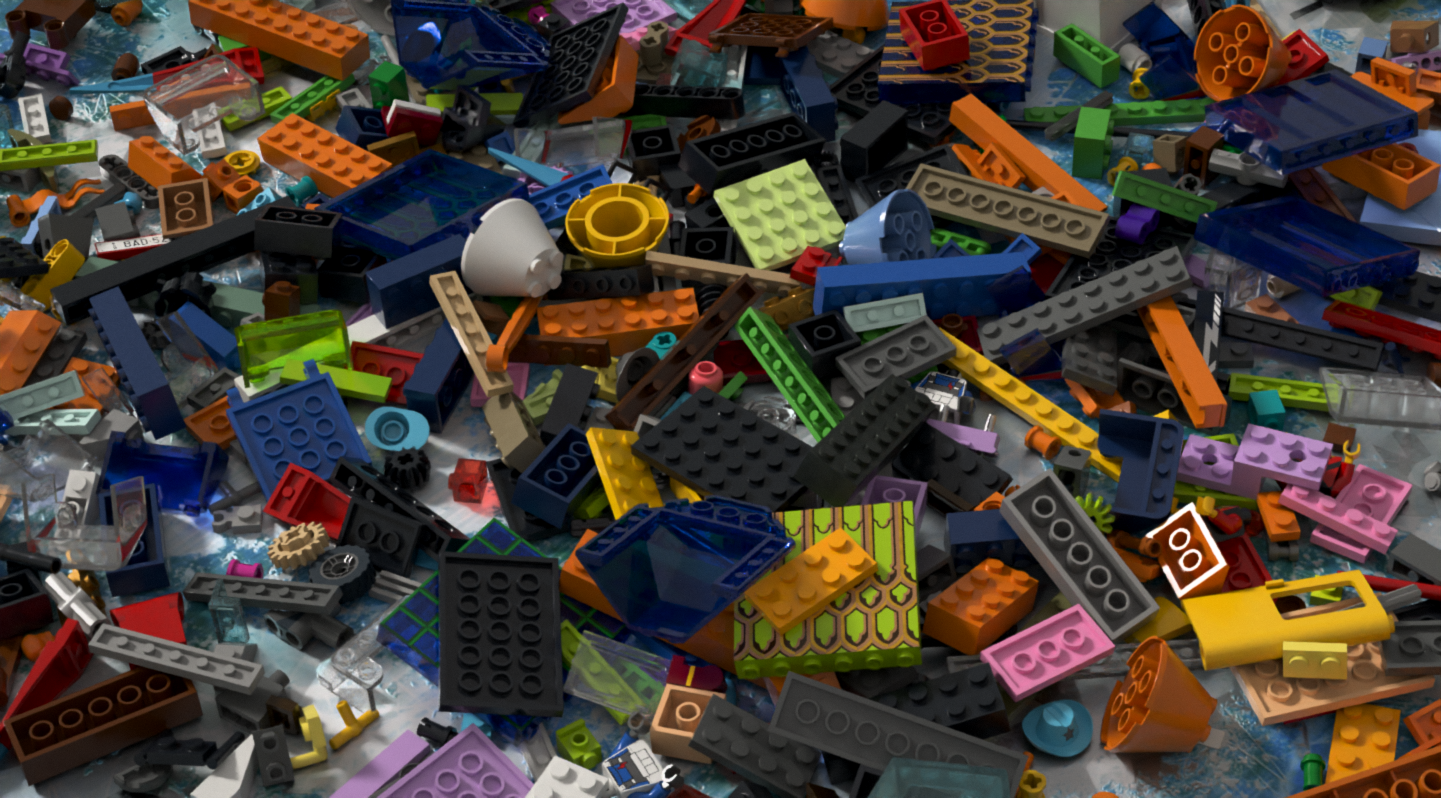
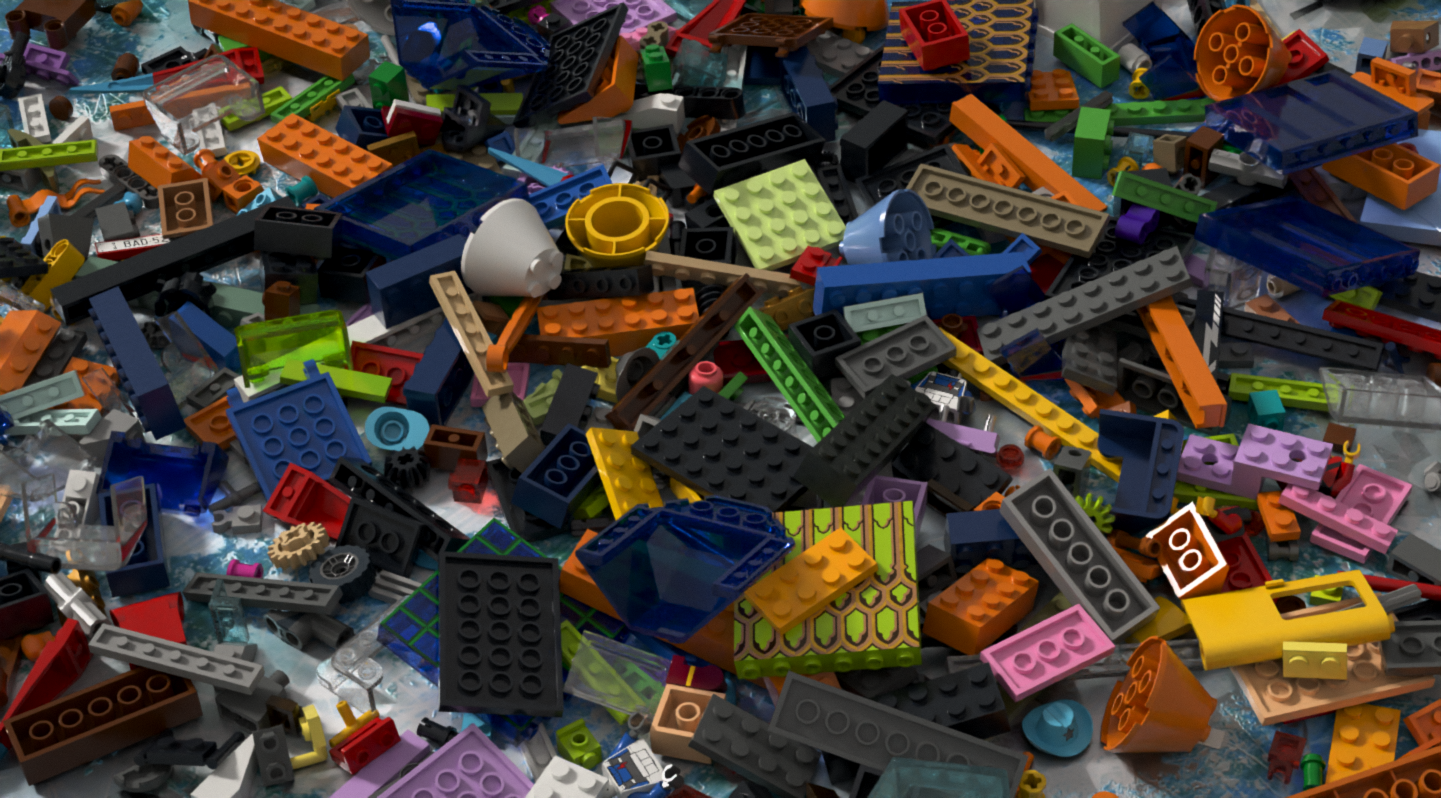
(78, 131): none -> white plate
(207, 156): none -> orange bush
(365, 744): none -> red bracket
(448, 444): none -> reddish brown brick
(655, 68): none -> green brick
(656, 111): none -> white slope
(1010, 457): none -> clear red plate
(1052, 91): none -> orange plate
(1285, 754): none -> clear red plate

